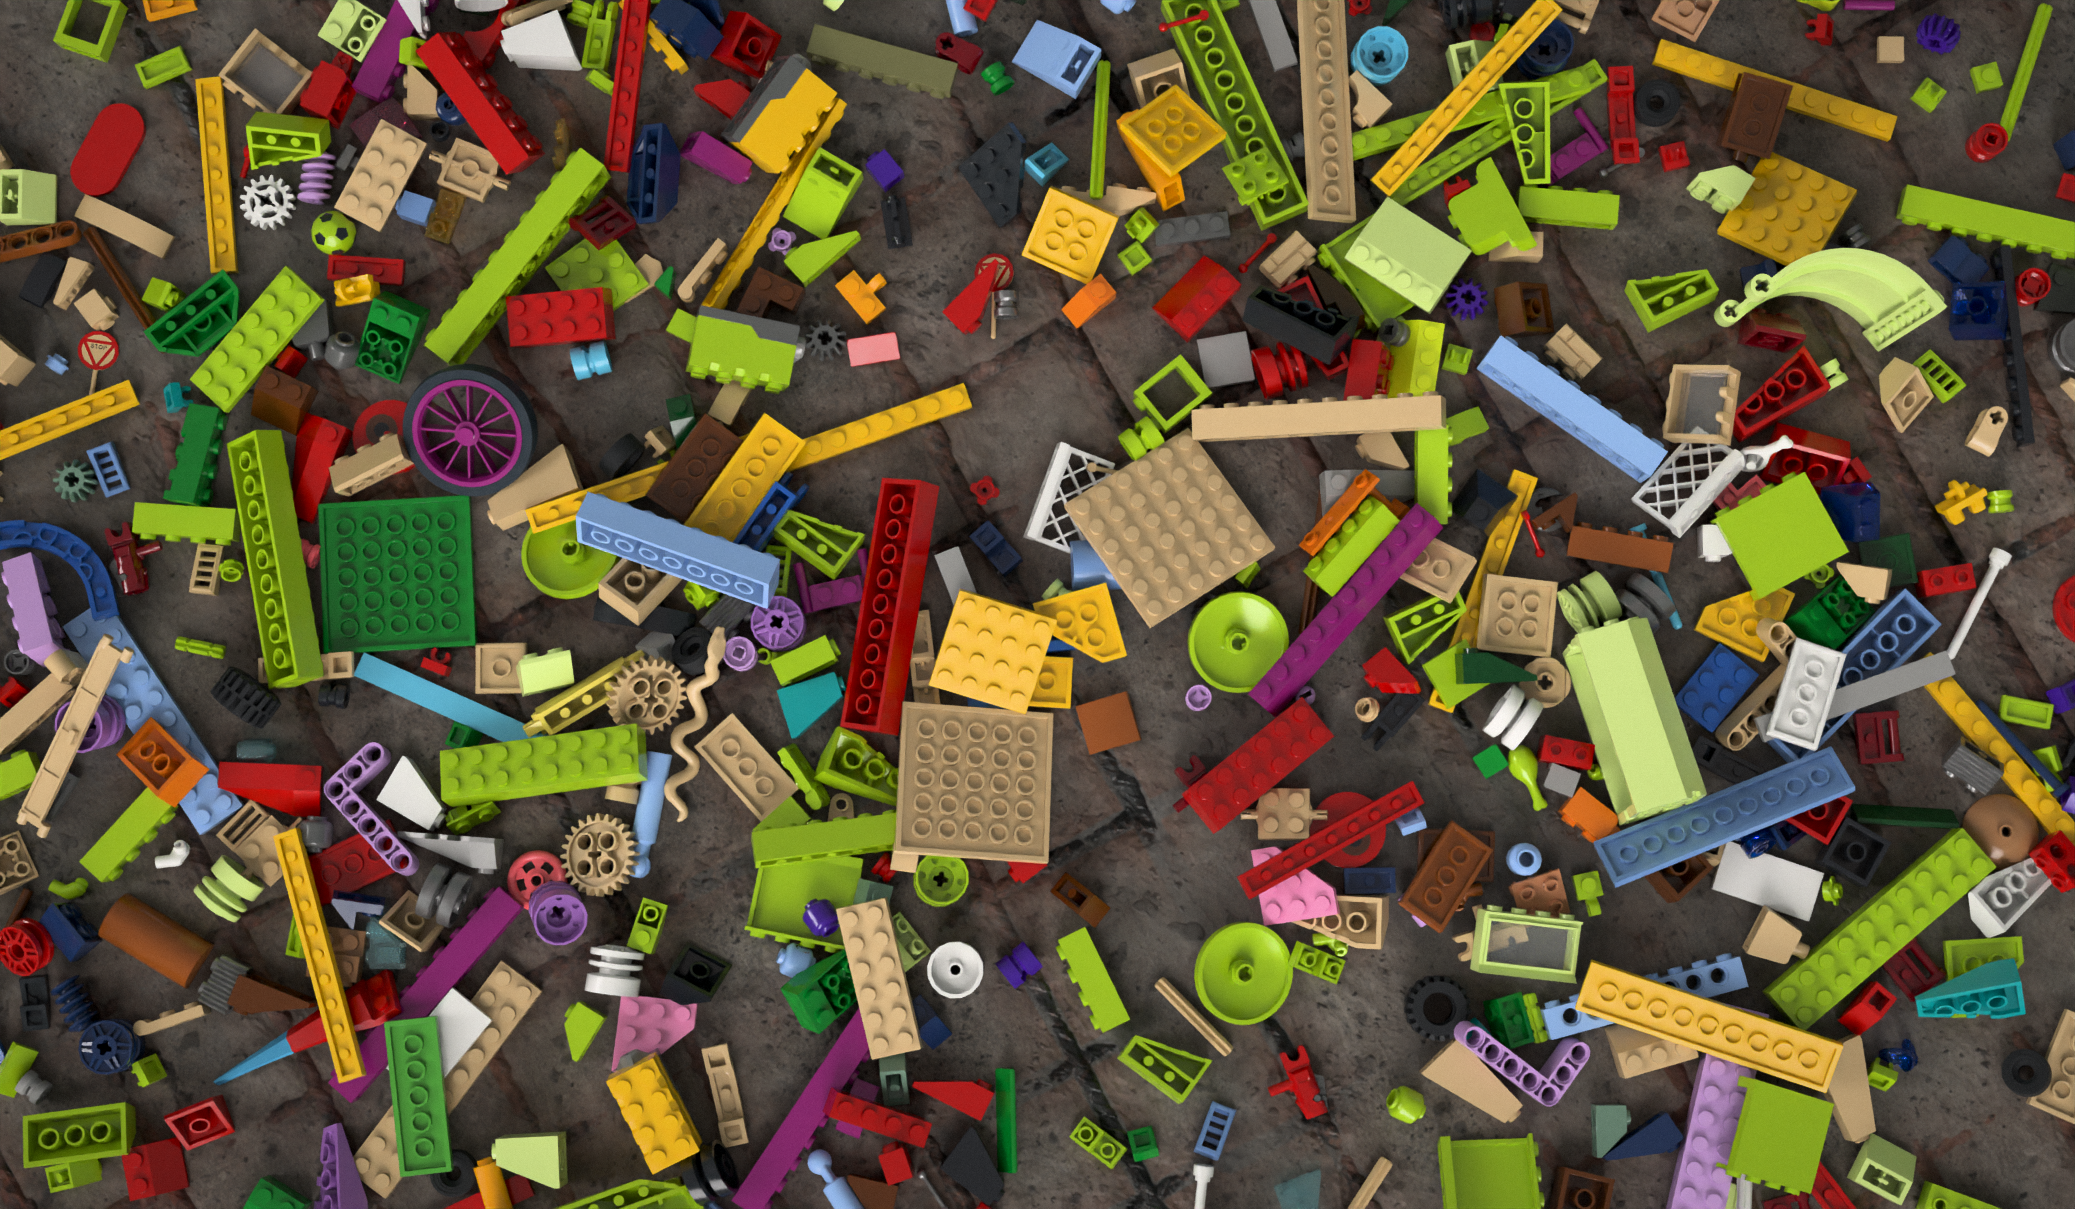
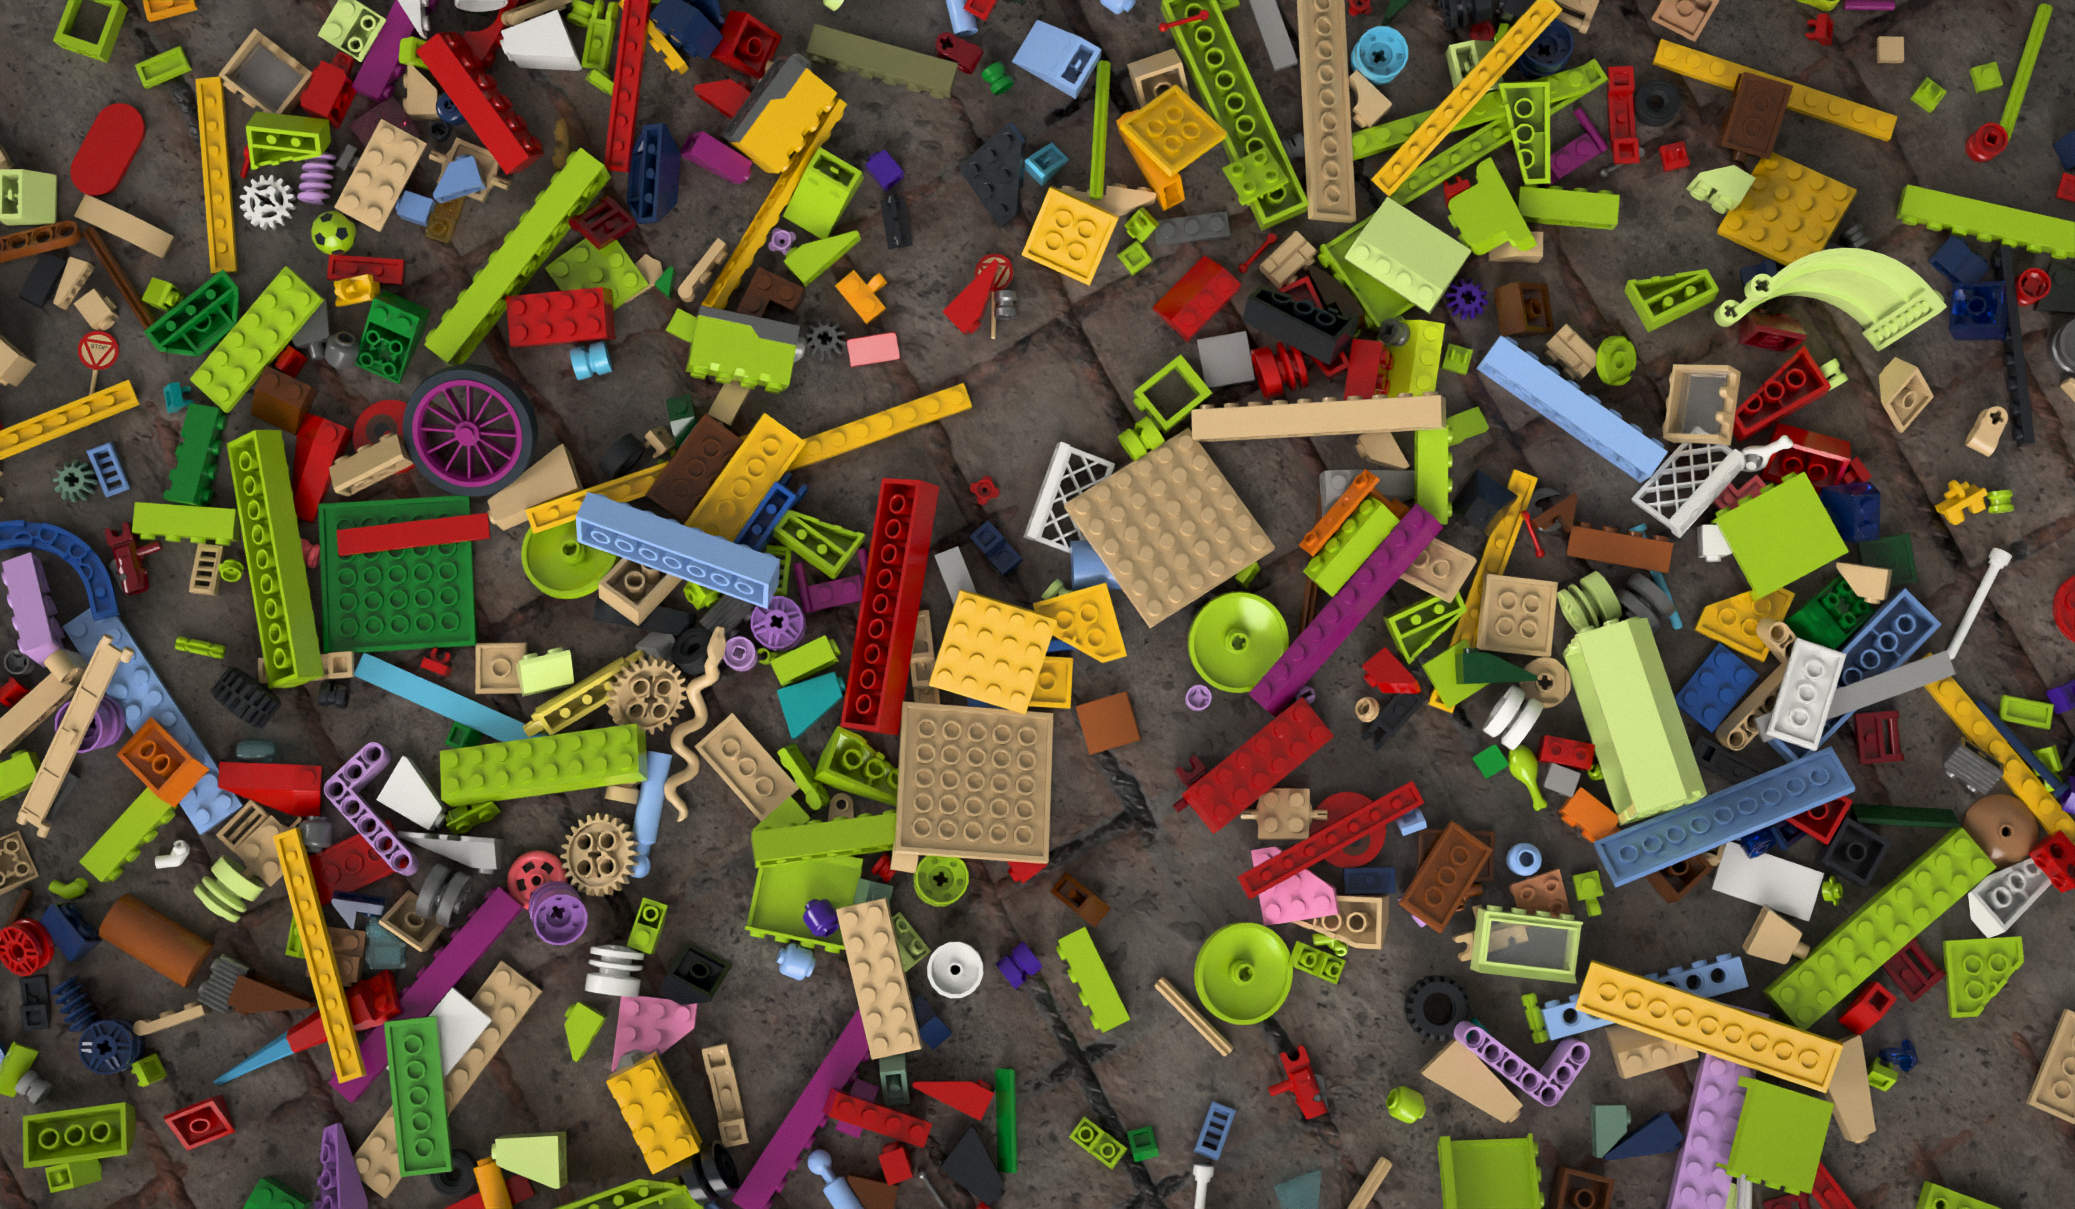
(57, 364): light blue plate -> none
(155, 1169): red slope -> none
(413, 534): none -> red tile
(460, 179): none -> medium blue slope
(821, 992): green slope -> none
(1089, 301): orange slope -> none
(1092, 467): tan hinge -> none
(1164, 1067): lime wedge -> none
(1509, 1020): green bracket -> none
(1615, 360): none -> lime tile
(1819, 581): lime plate -> none
(1884, 1169): yellowish green slope -> none
(1938, 33): dark purple gear -> none
(1945, 580): red brick -> none
(1951, 377): lime slope -> none
(1986, 990): teal wedge -> none
(2019, 1059): black tyre -> none

